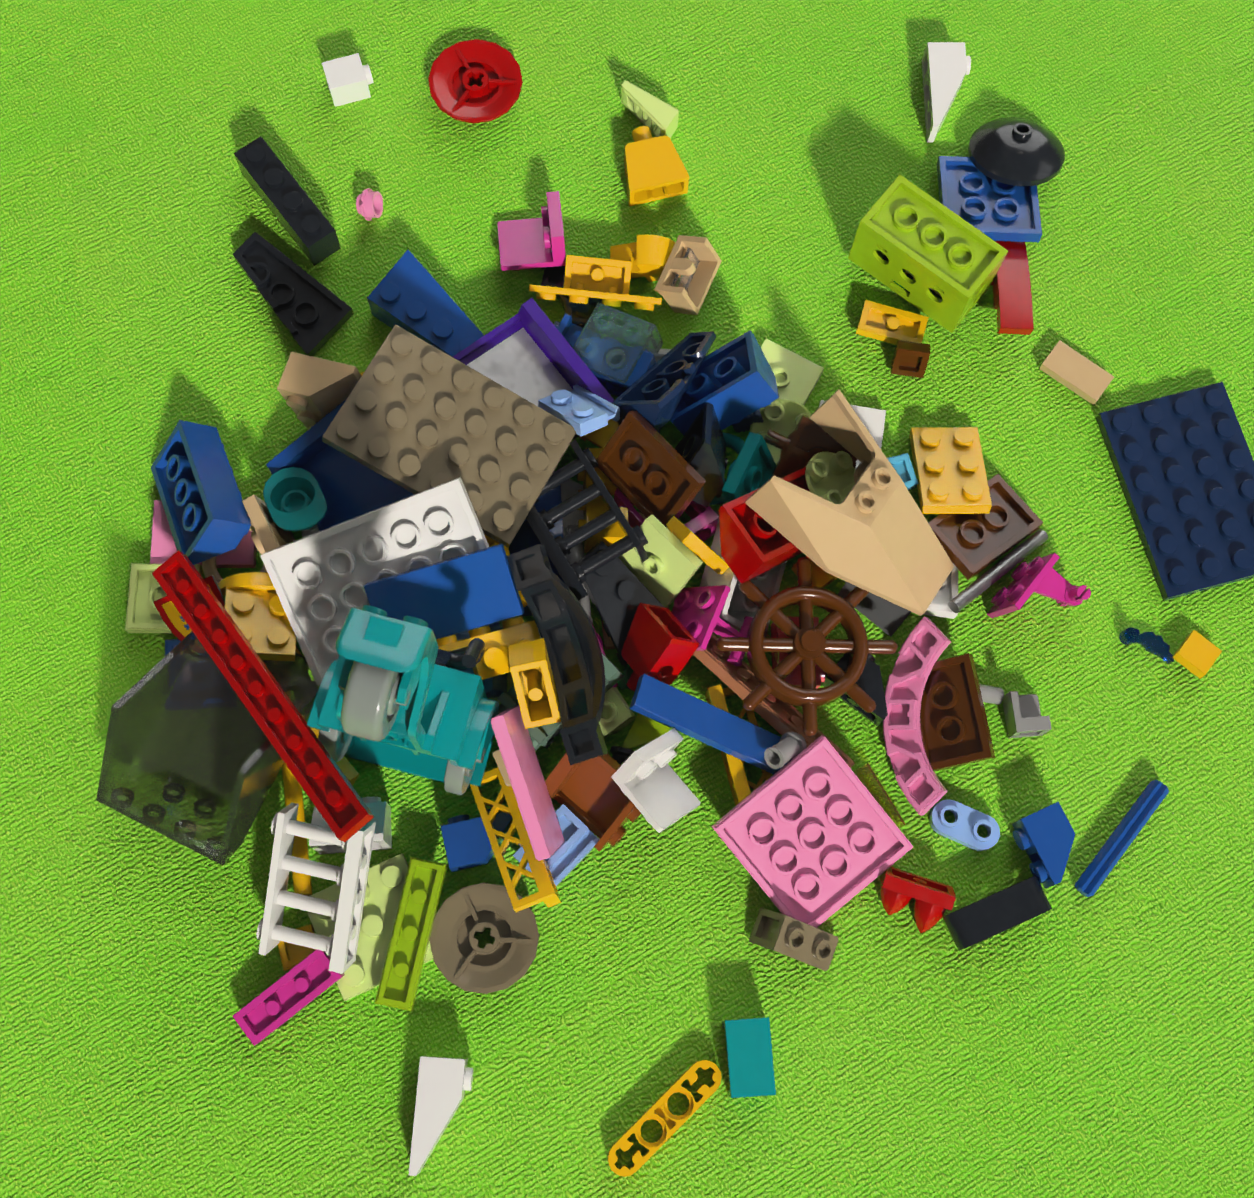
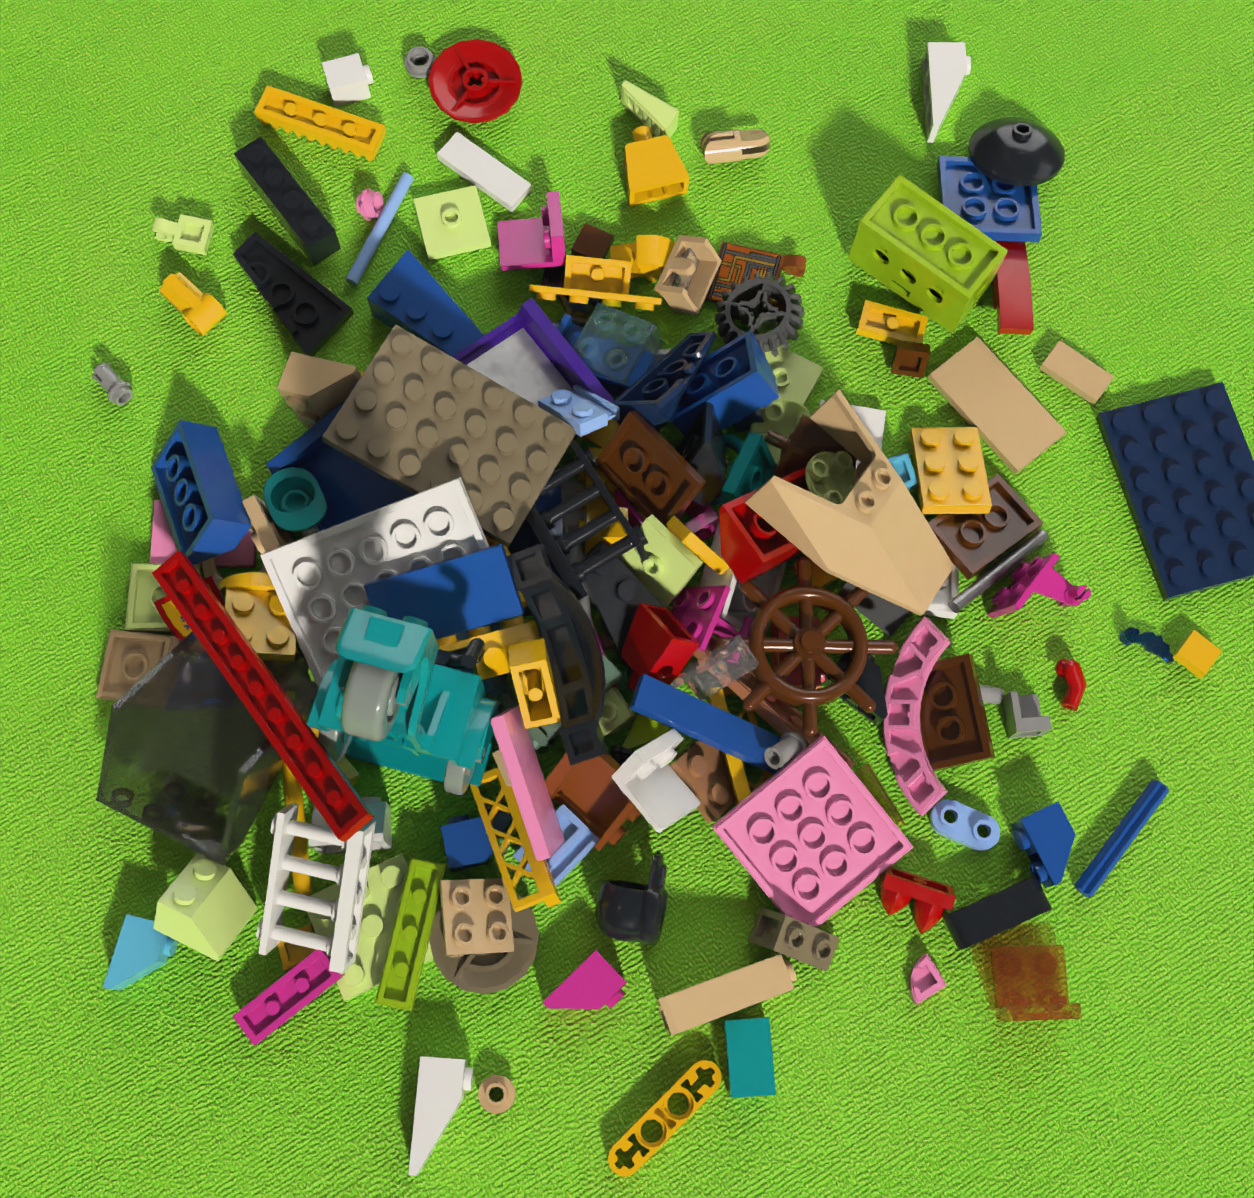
(117, 389): none -> light grey pin
(129, 659): none -> tan tile
(137, 952): none -> medium azure slope
(188, 234): none -> yellowish green plate
(198, 309): none -> yellow piece
(204, 907): none -> yellowish green slope
(320, 122): none -> yellow gear
(379, 229): none -> light blue bar
(419, 55): none -> light grey plate
(452, 222): none -> yellowish green plate
(476, 917): none -> tan hinge
(484, 171): none -> white tile
(484, 1094): none -> tan plate
(588, 987): none -> dark pink slope
(592, 242): none -> reddish brown tile
(632, 909): none -> black piece
(707, 777): none -> medium nougat wing
(718, 668): none -> clear panel
(726, 994): none -> tan slope
(734, 145): none -> tan arm
(741, 307): none -> dark grey gear
(745, 260): none -> flag
(924, 979): none -> bright pink tile
(997, 404): none -> tan tile
(1031, 984): none -> clear orange bracket
(1075, 680): none -> red arm

